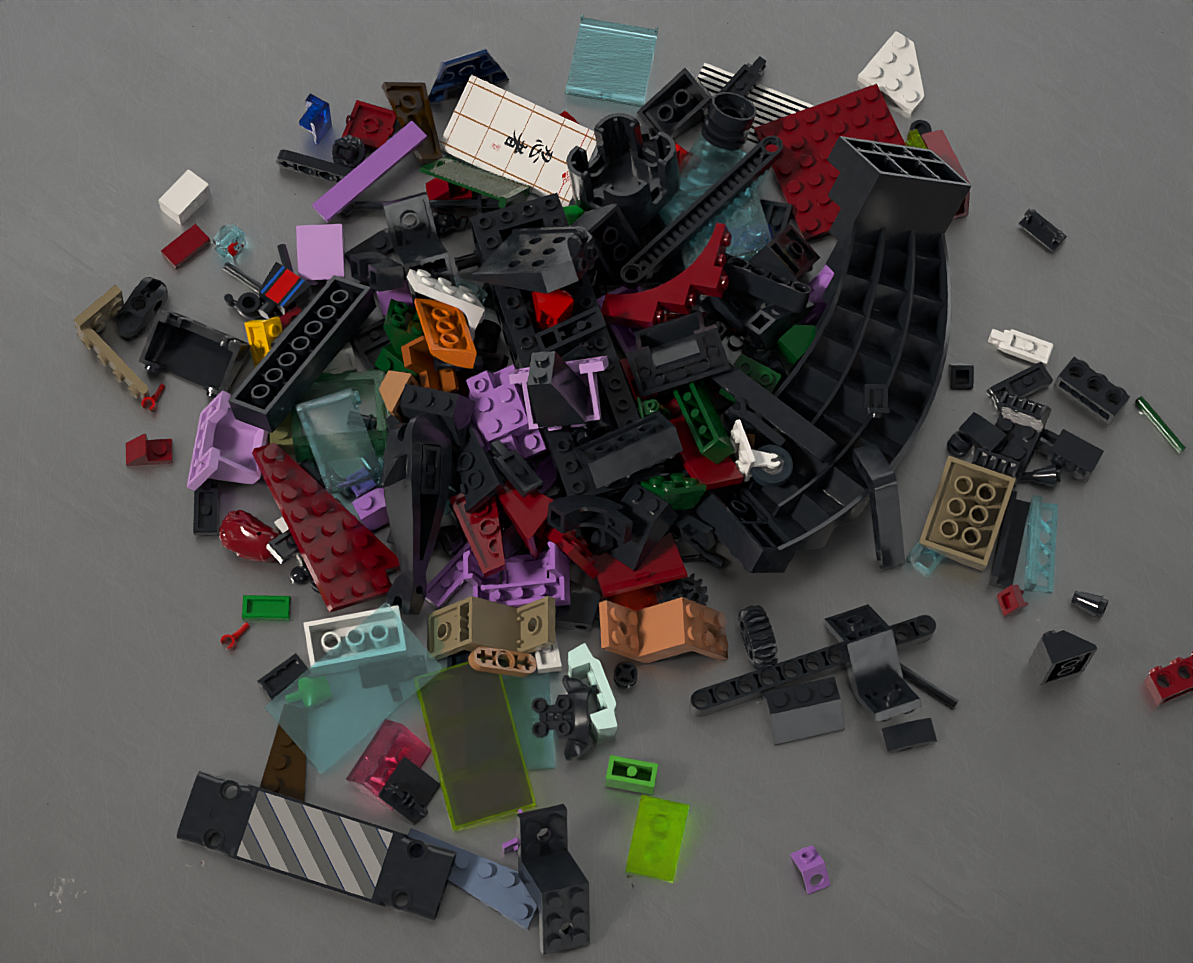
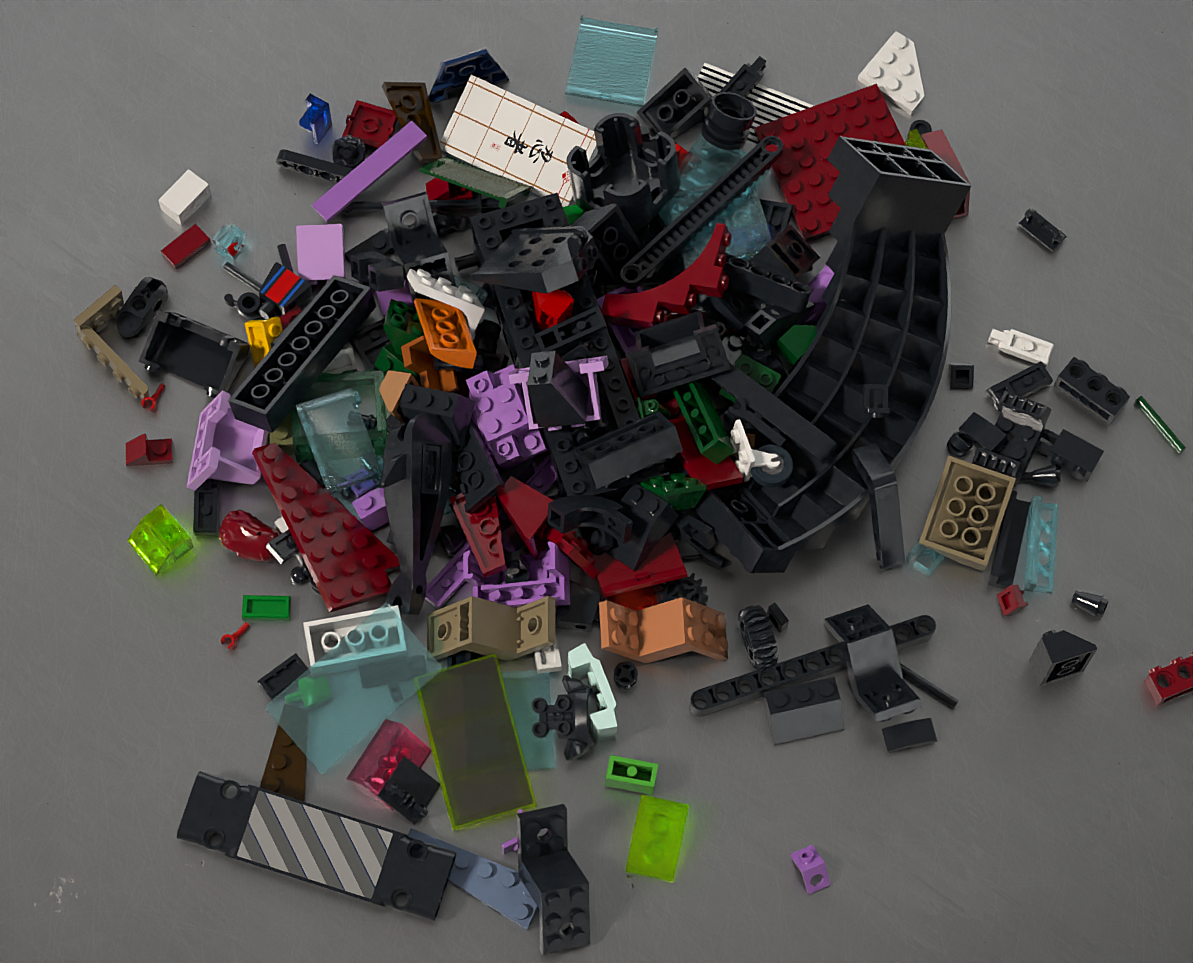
(159, 539): none -> clear neon green slope
(493, 666): medium nougat beam -> none
(515, 469): black hinge -> none
(517, 568): none -> black bracket
(777, 617): none -> black tile

